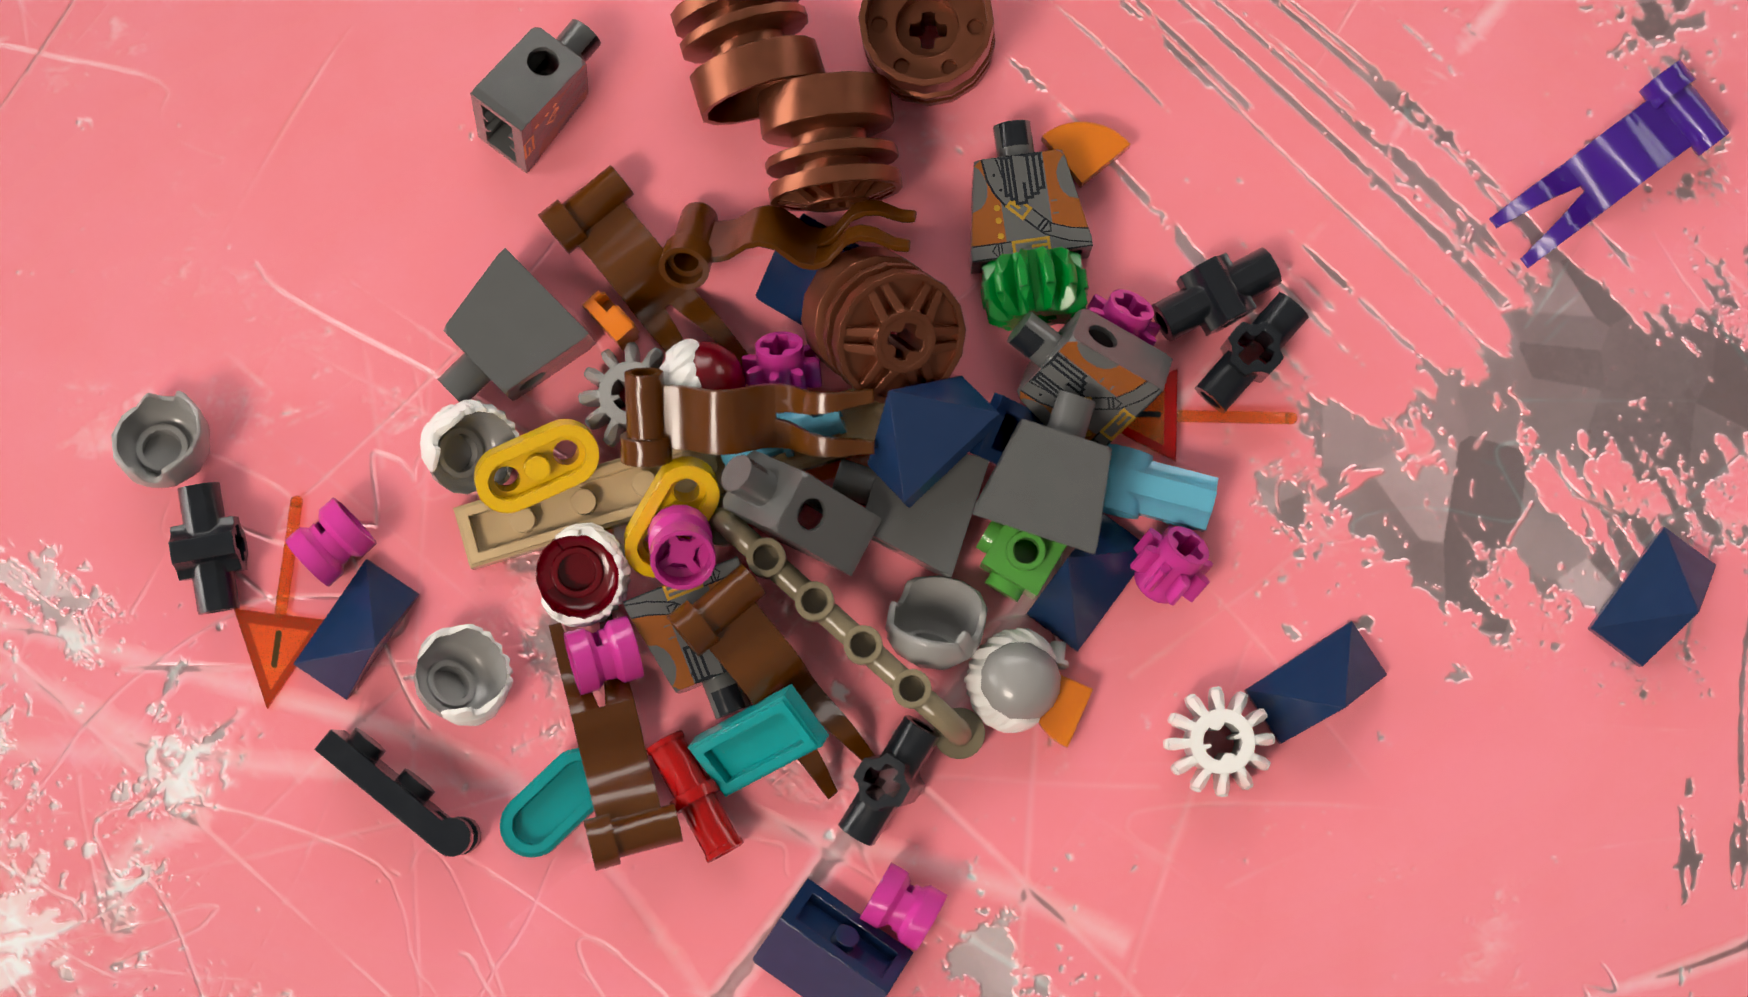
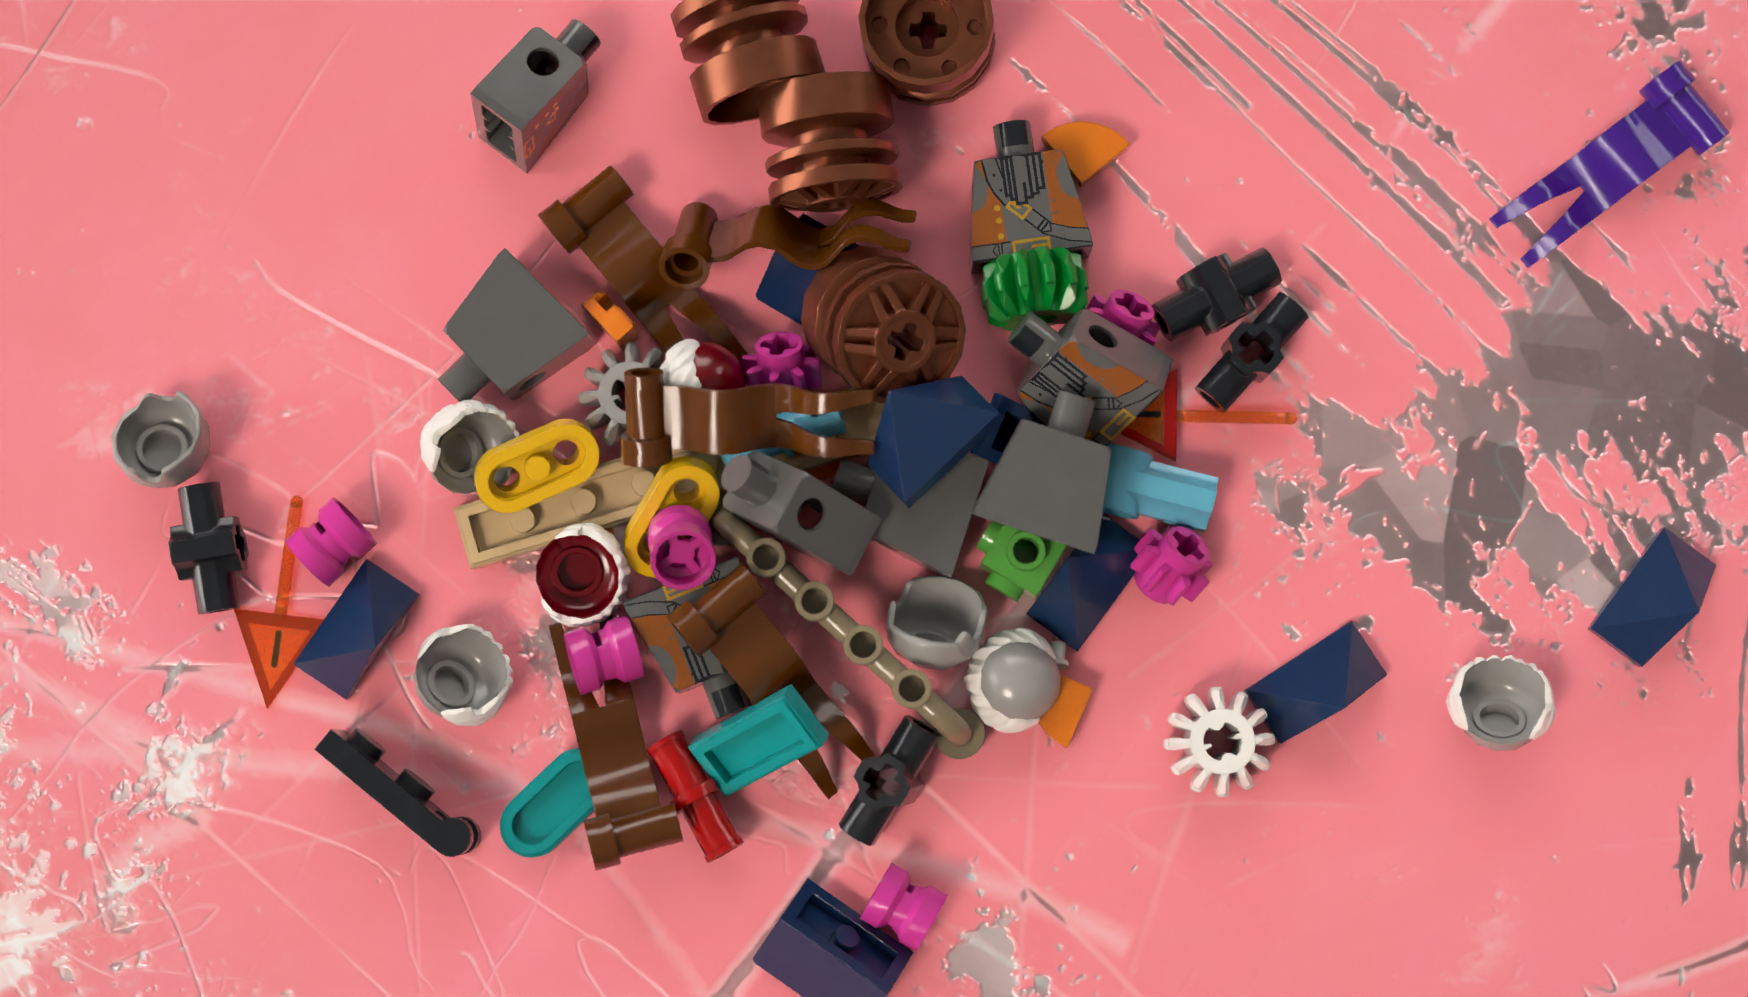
(1501, 702): none -> light grey hair

